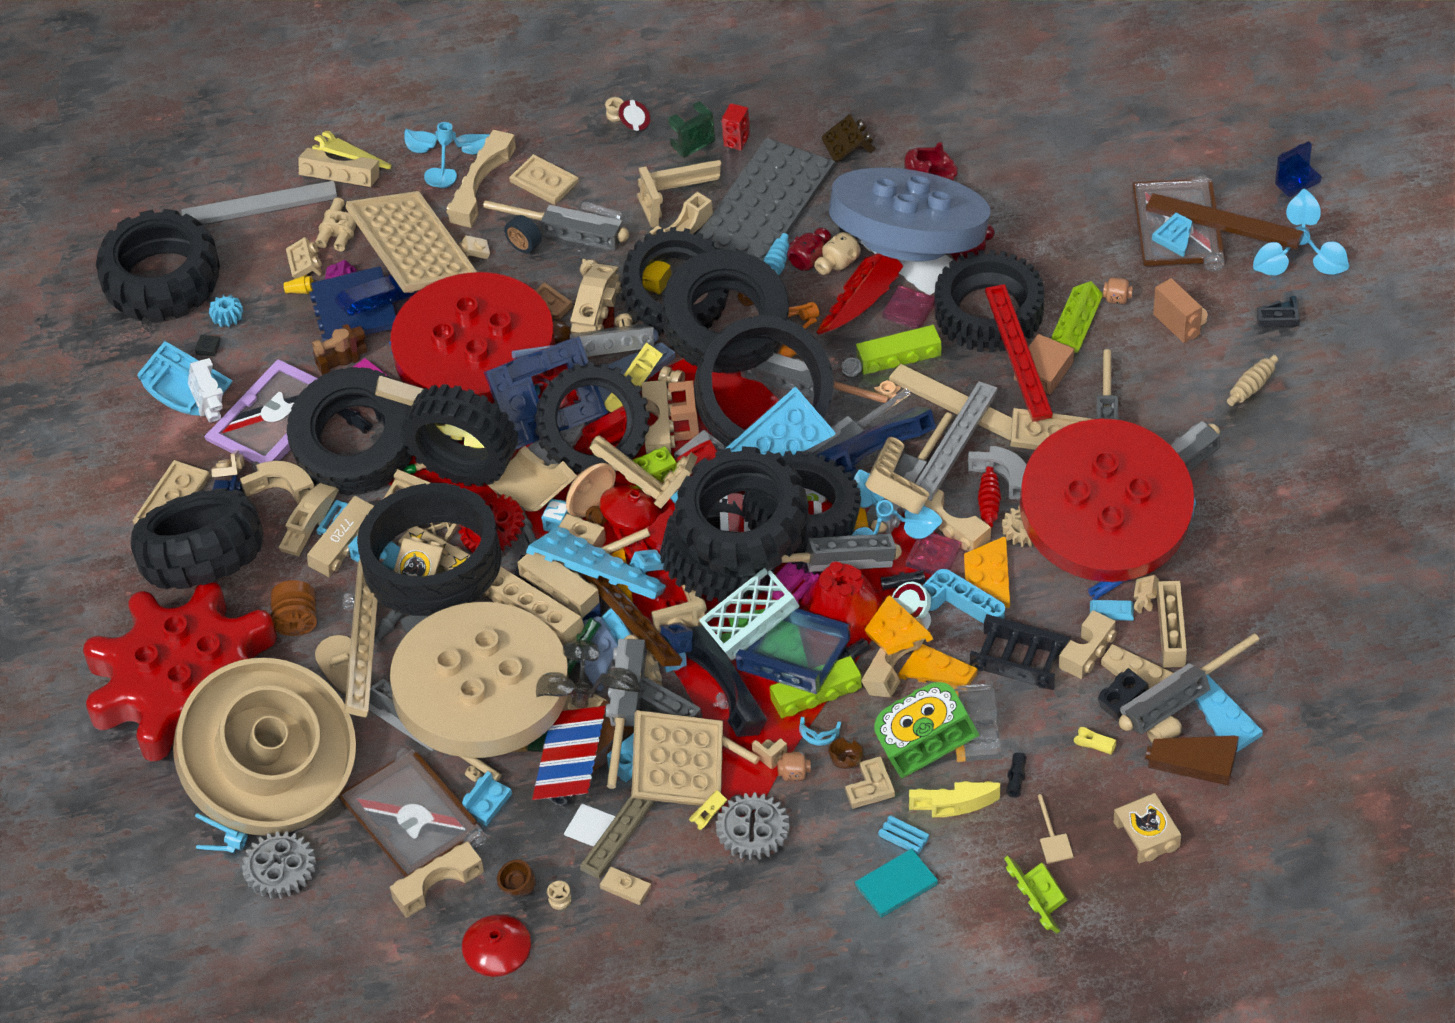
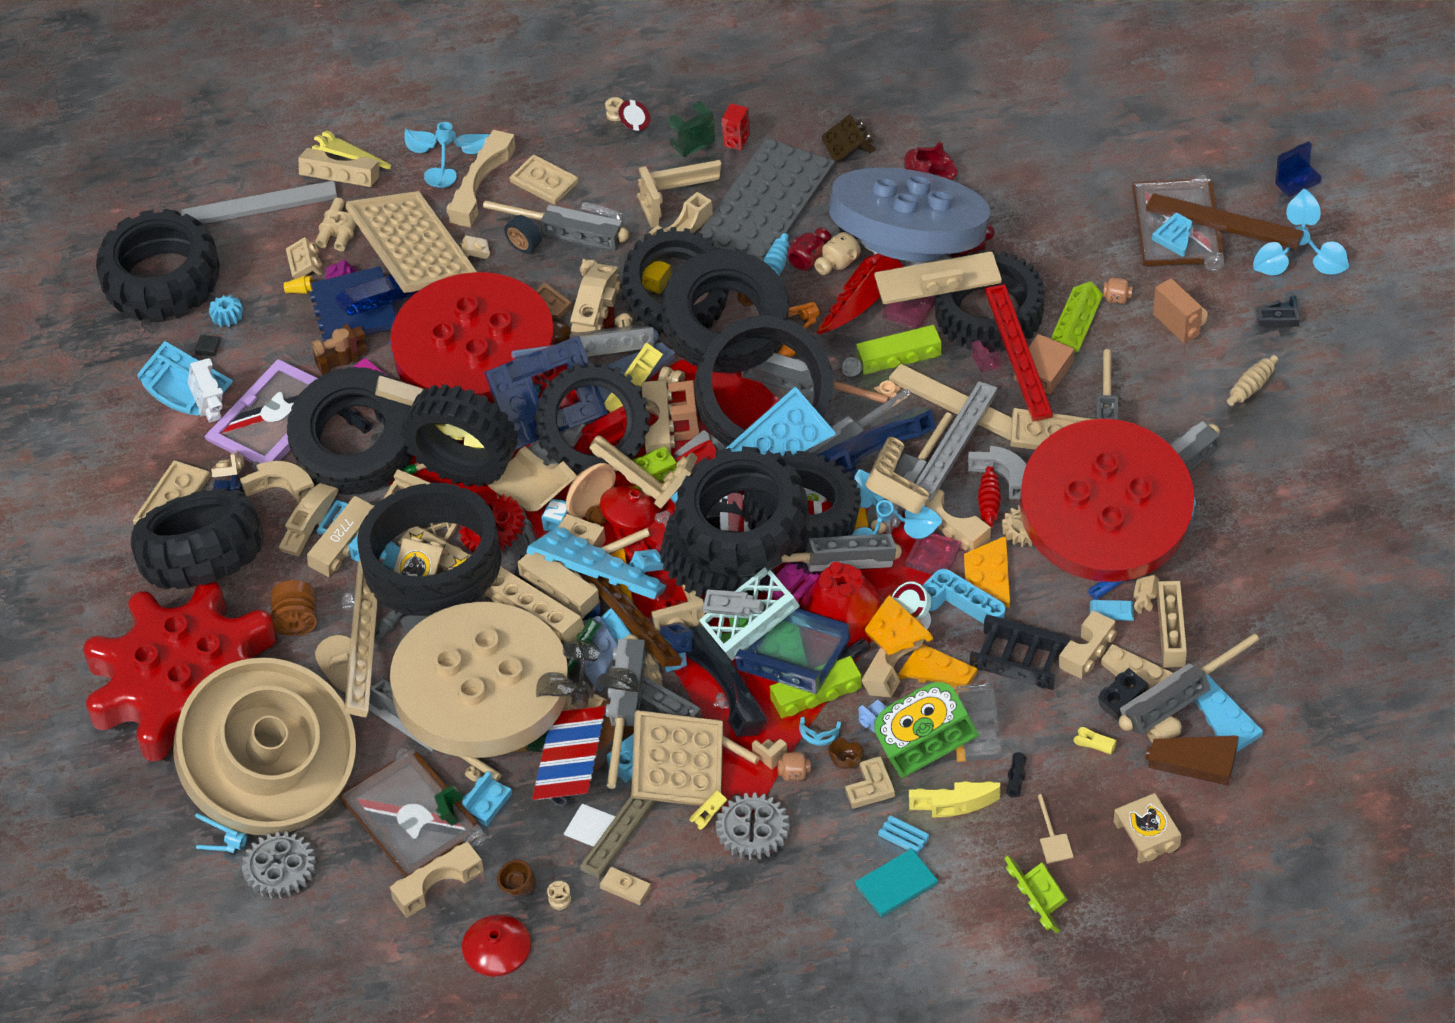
(445, 802): none -> dark green bracket
(662, 517): none -> clear rock
(731, 603): none -> light grey hinge
(868, 715): none -> light blue bracket
(897, 580): black pin -> none
(937, 277): none -> tan bracket
(984, 359): none -> clear pink bracket

